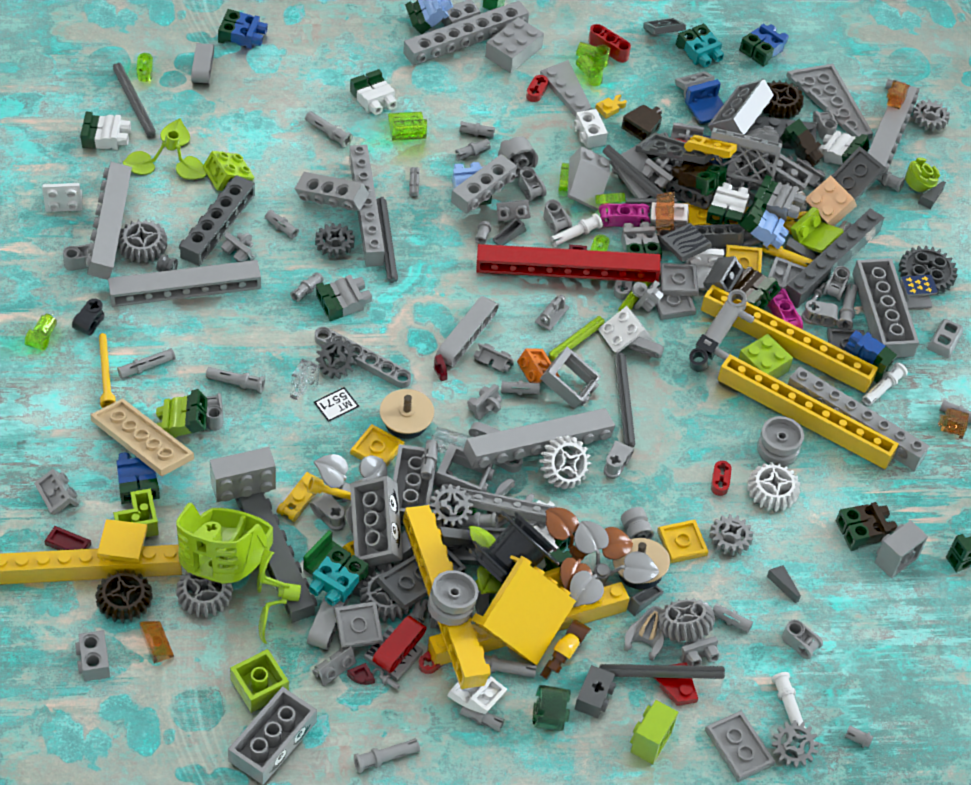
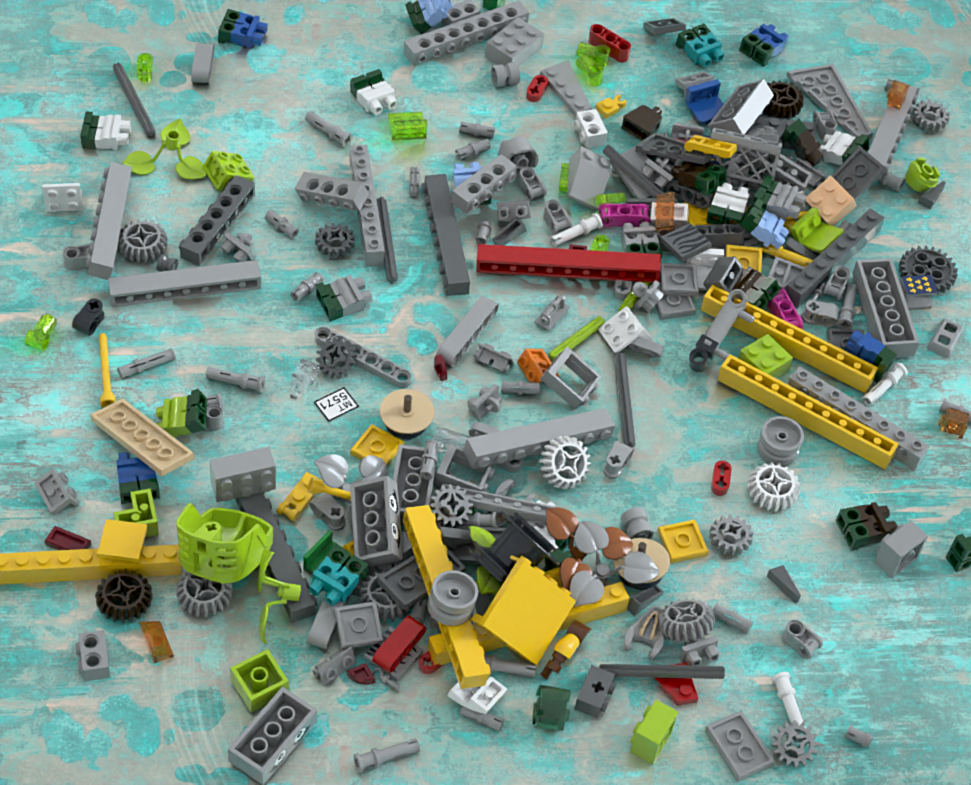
(446, 235): none -> dark grey brick
(505, 74): none -> light grey wheel

